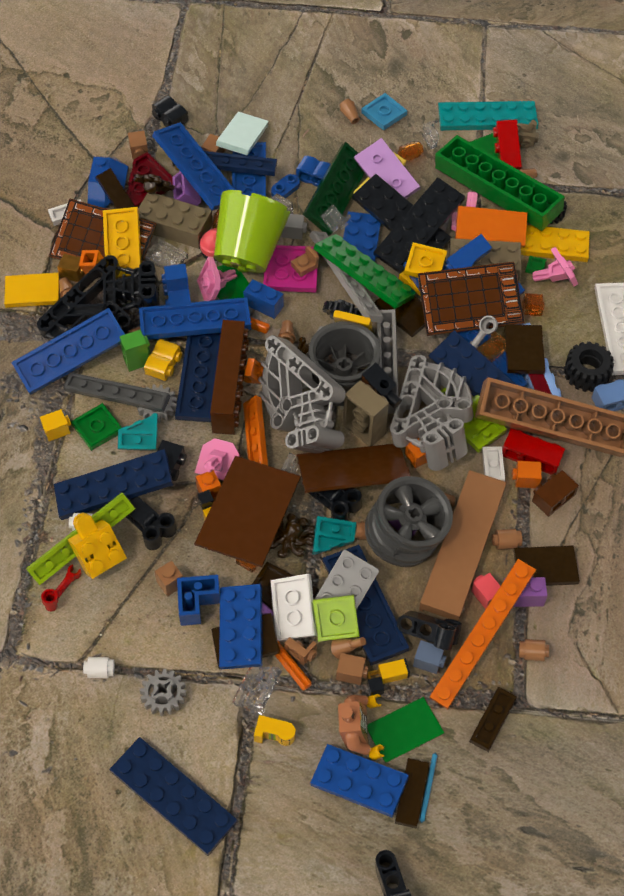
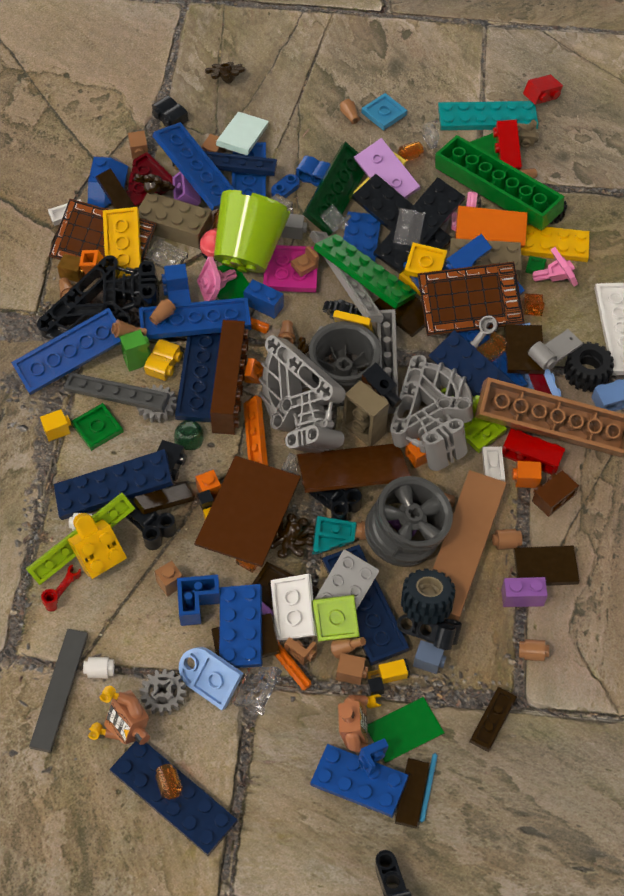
(31, 290): yellow tile -> none
(58, 691): none -> dark grey tile
(121, 328): none -> medium nougat cone
(124, 720): none -> nougat torso
(139, 435): teal wing -> none
(162, 311): none -> medium nougat cone
(163, 498): none -> dark brown tile
(168, 781): none -> clear orange brick
(188, 429): none -> clear green helmet
(210, 677): none -> light blue plate
(216, 456): bright pink piece -> none
(226, 71): none -> dark brown animal
(274, 730): yellow leg -> none
(371, 754): none -> blue bracket
(409, 227): none -> clear plate
(428, 596): none -> black wheel
(482, 634): orange plate -> none
(485, 589): coral brick -> none
(542, 89): none -> red brick
(555, 350): none -> light grey door

